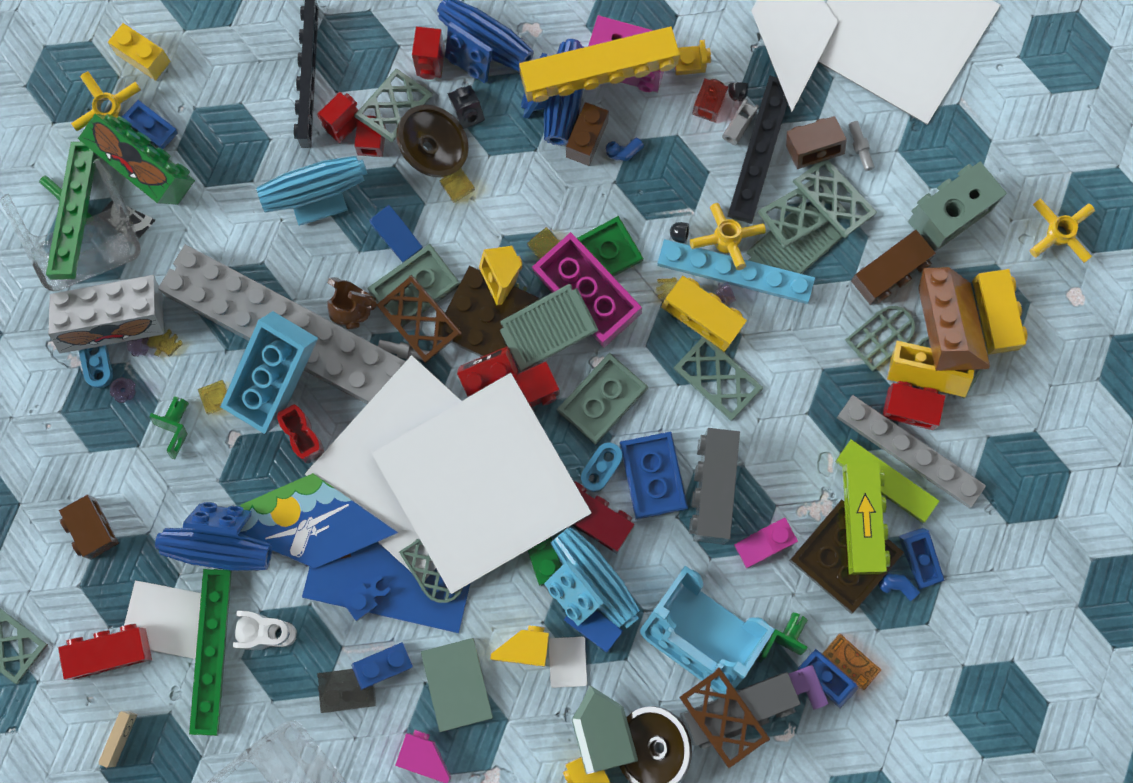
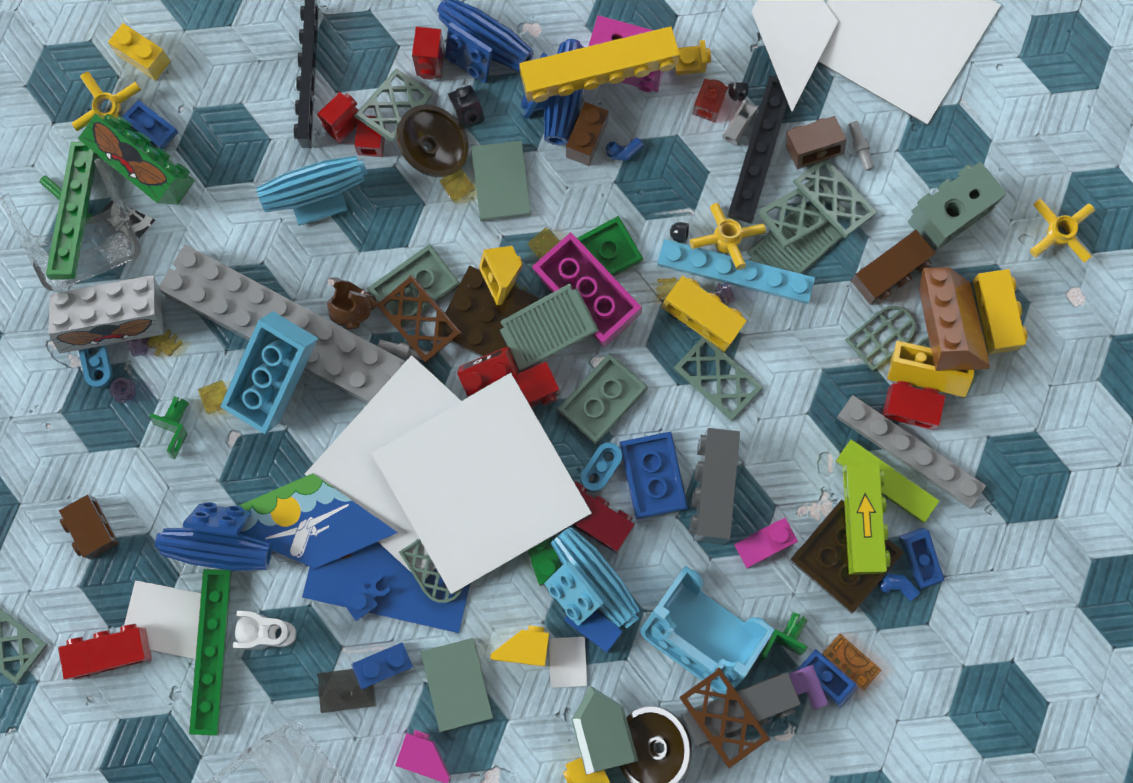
(117, 739): tan tile -> none
(302, 438): red brick -> none
(395, 233): blue slope -> none
(501, 181): none -> sand green tile

